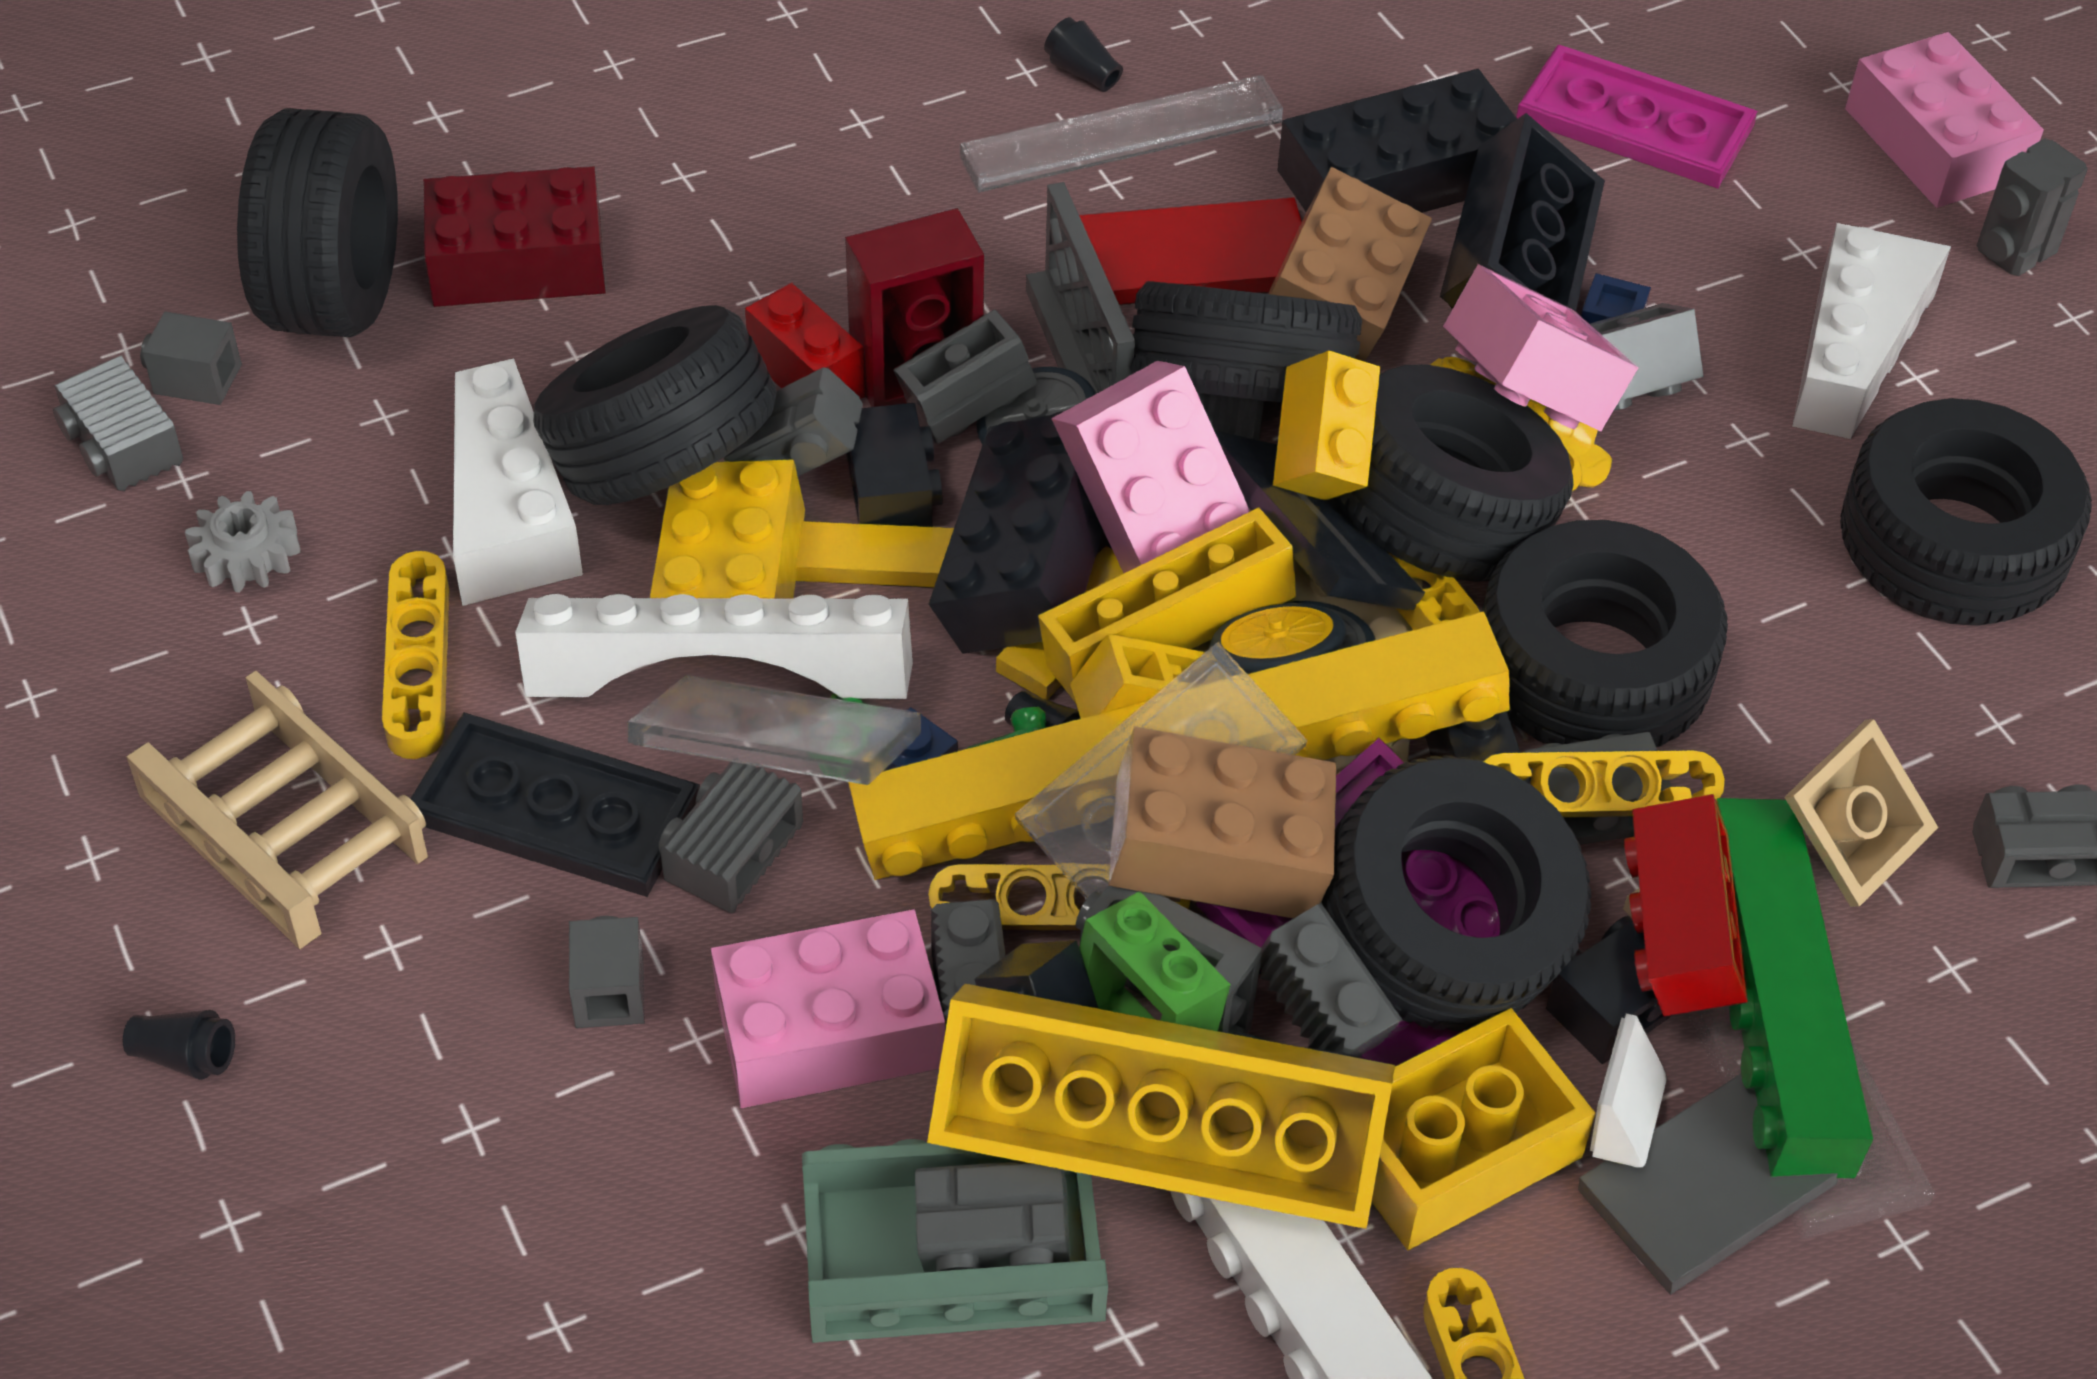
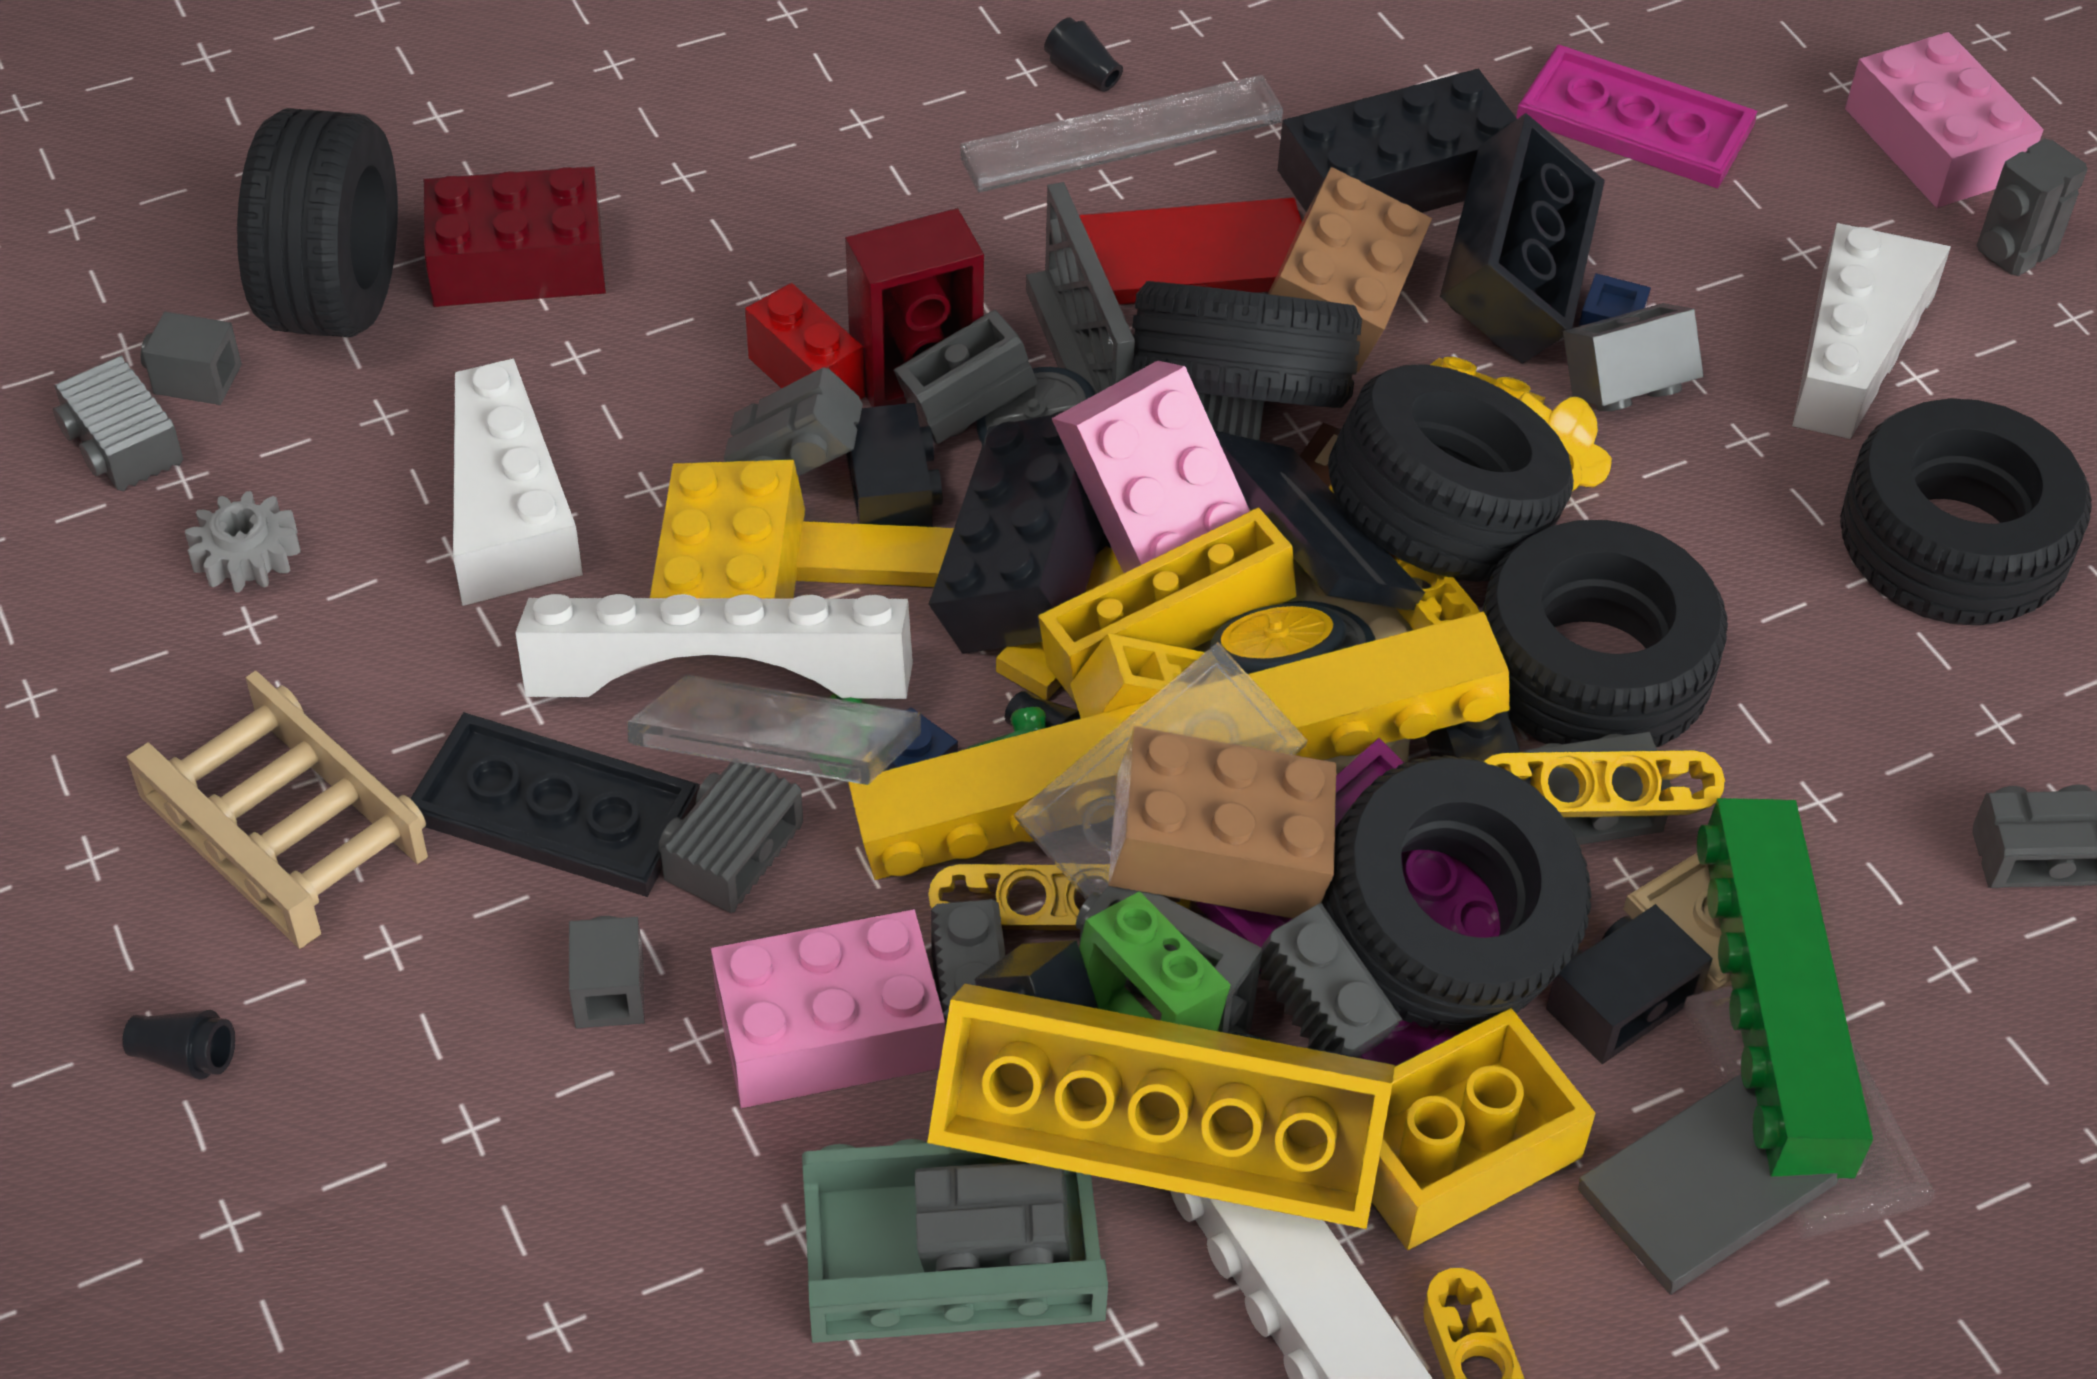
(411, 653): yellow beam -> none
(655, 405): black tyre -> none
(1326, 425): yellow brick -> none
(1538, 350): bright pink brick -> none
(1629, 1098): white slope -> none
(1685, 906): red brick -> none
(1861, 812): tan slope -> none

